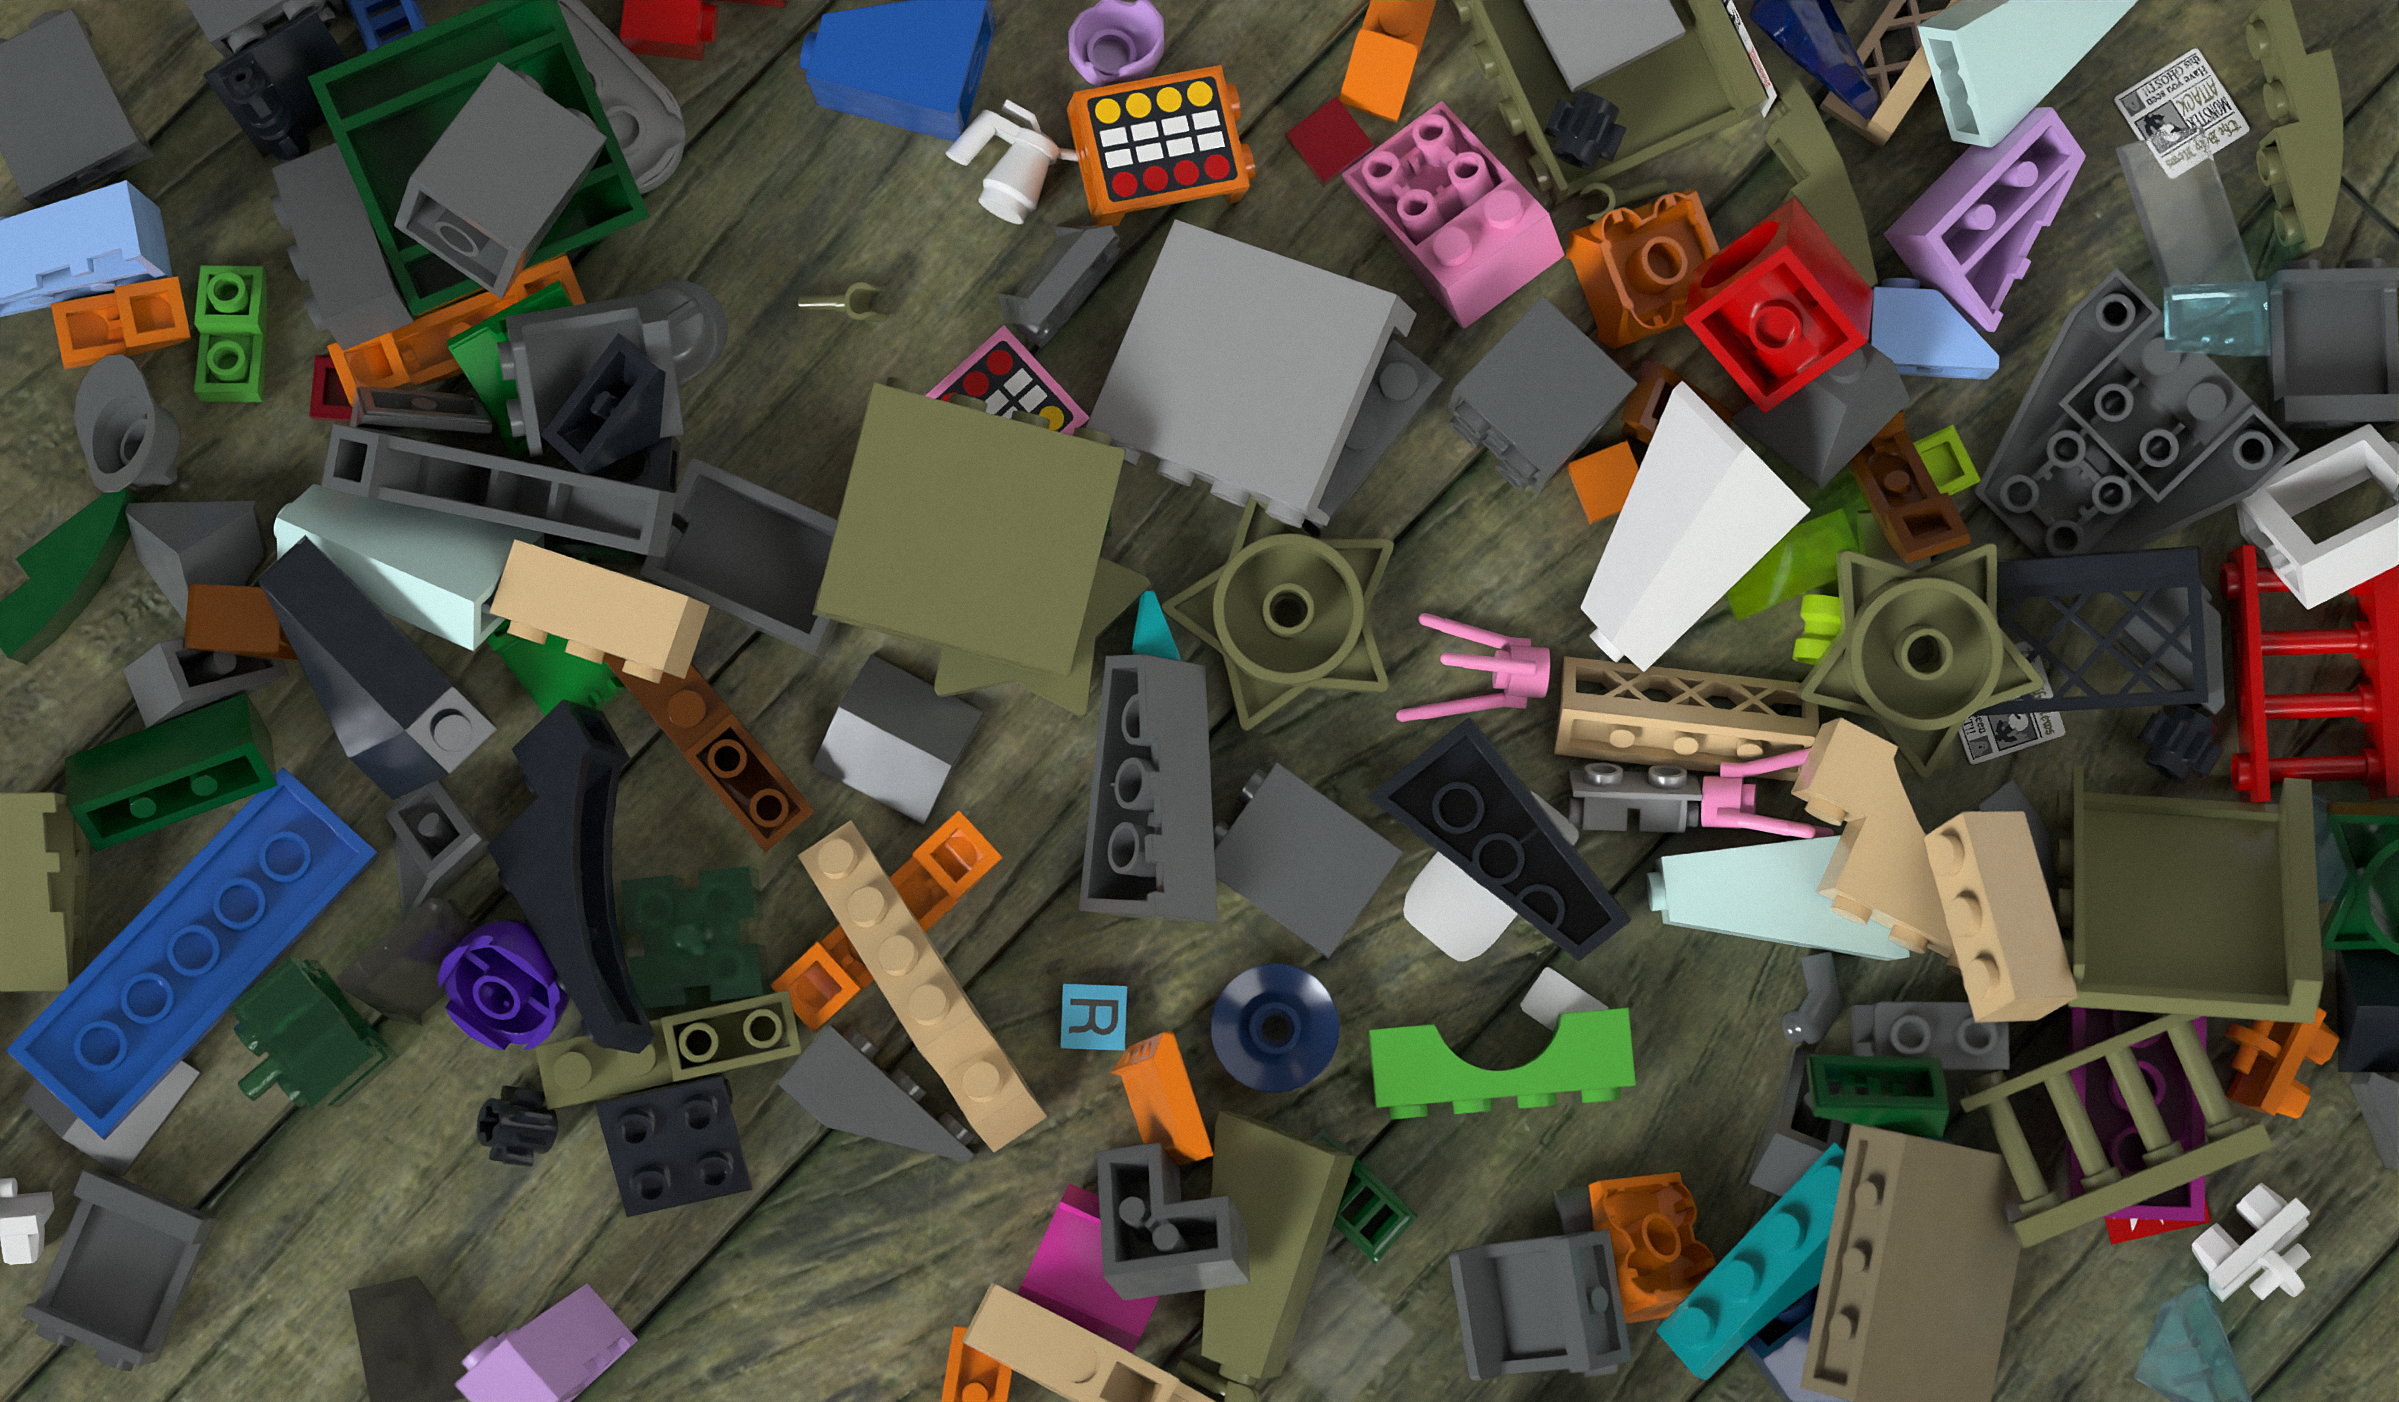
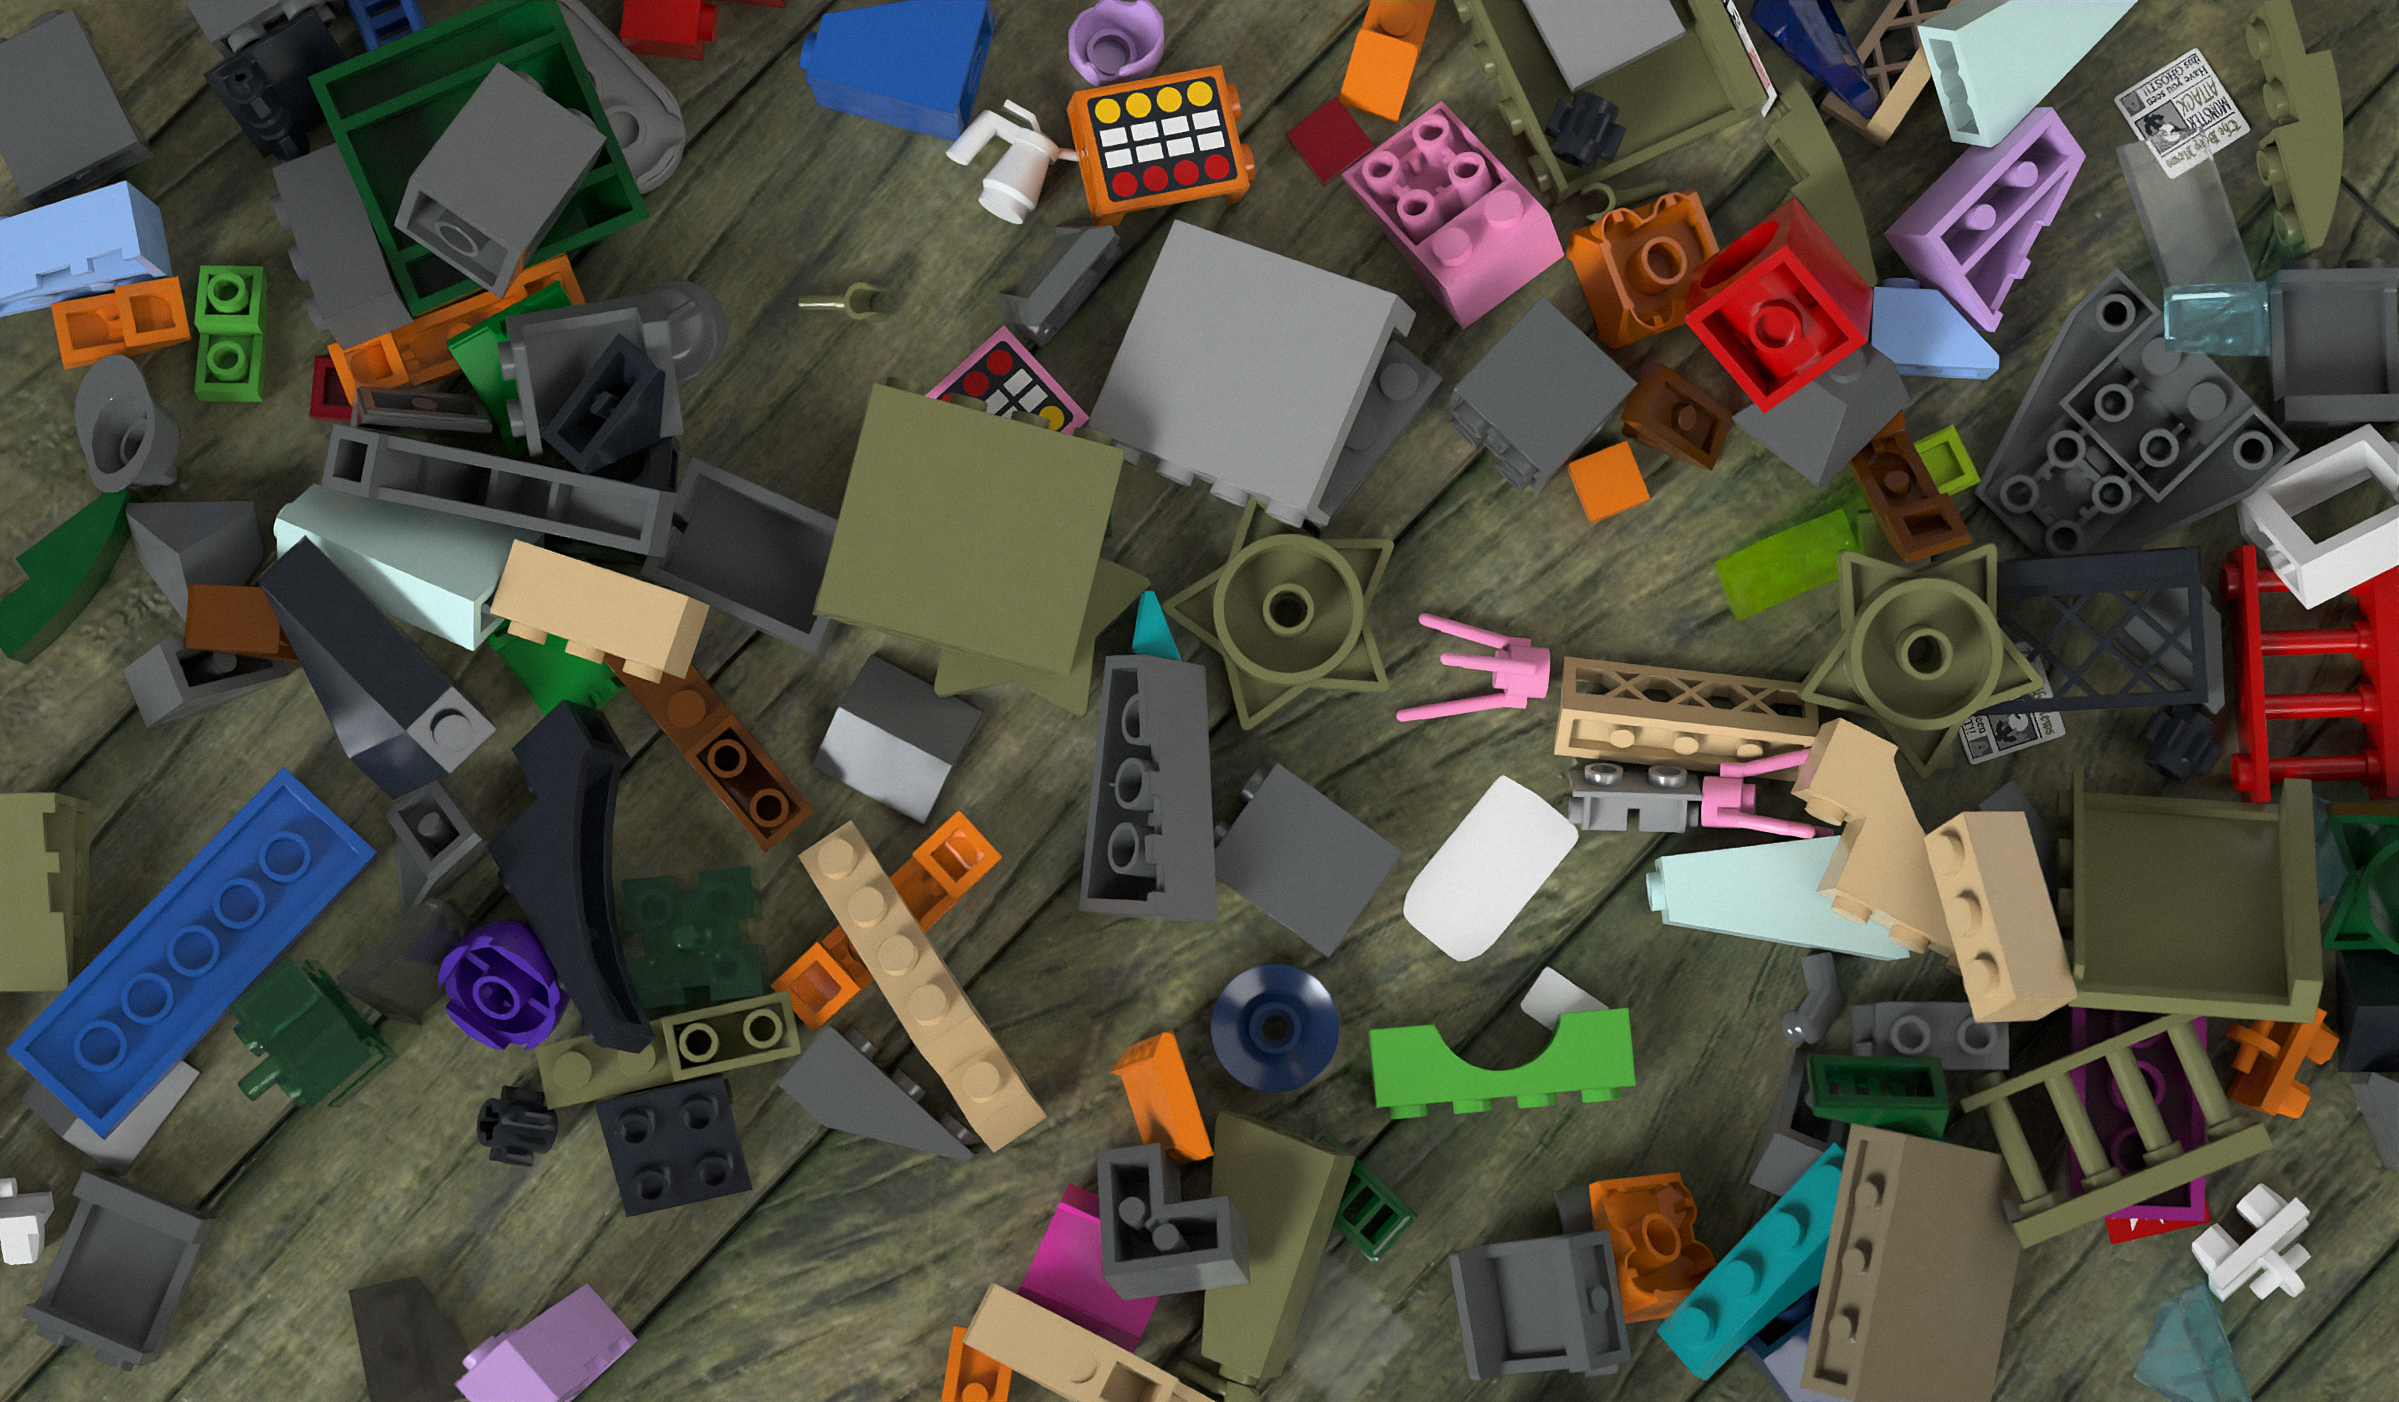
(170, 772): dark green brick -> none
(1094, 1017): medium azure tile -> none
(1494, 829): black wedge -> none
(1685, 533): white slope -> none
(1821, 626): lime wheel -> none

